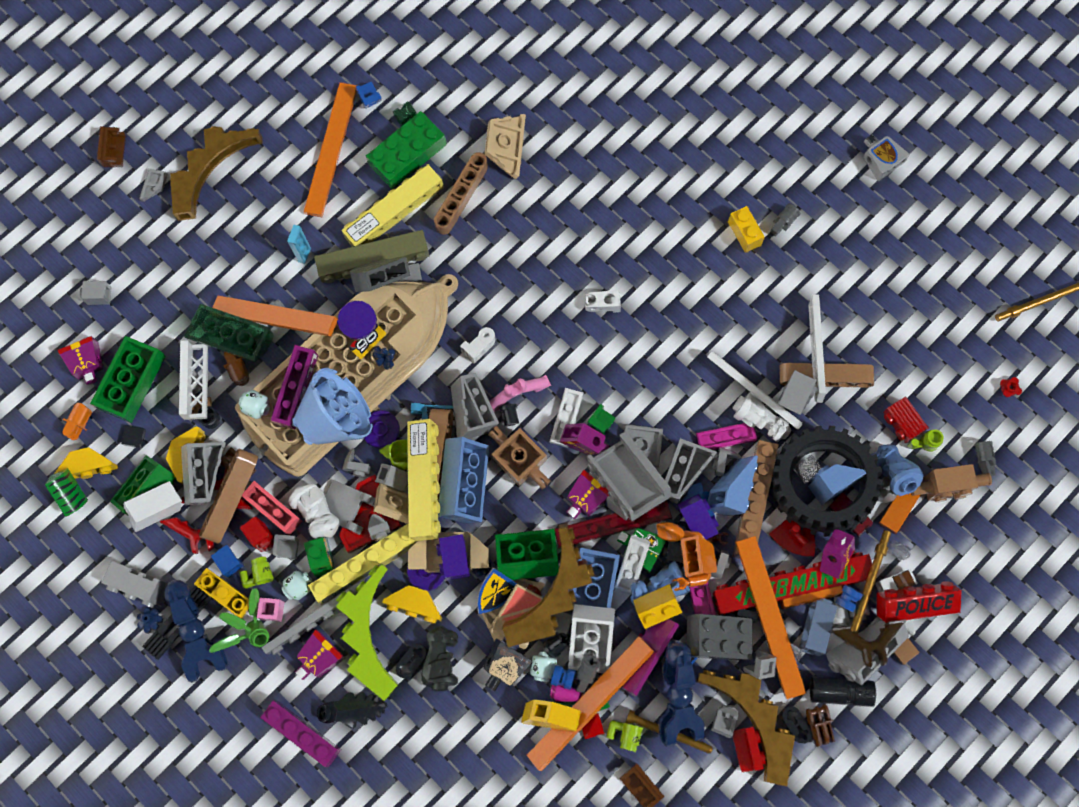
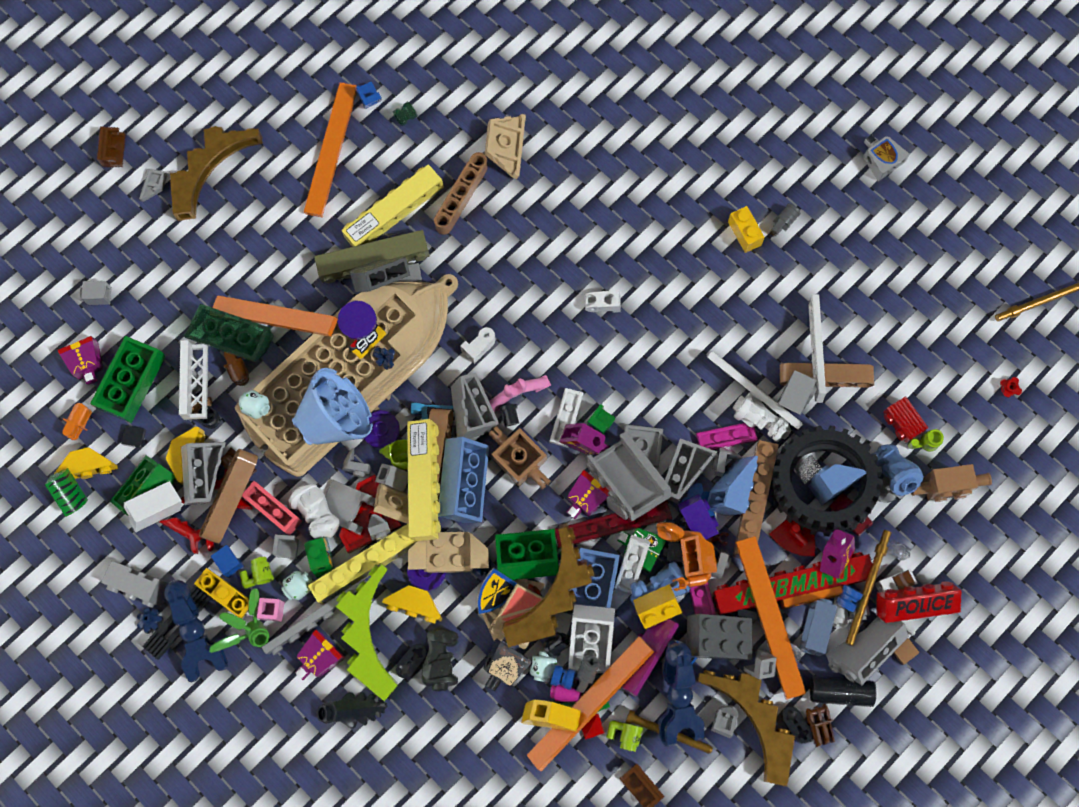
(258, 534): red brick -> none
(294, 385): magenta brick -> none
(299, 244): medium azure tile -> none
(301, 733): magenta brick -> none
(406, 150): green brick -> none
(454, 557): dark purple brick -> none
(747, 749): red bracket -> none
(866, 647): dark brown piece -> none
(898, 512): orange tile -> none
(986, 457): dark grey hinge -> none

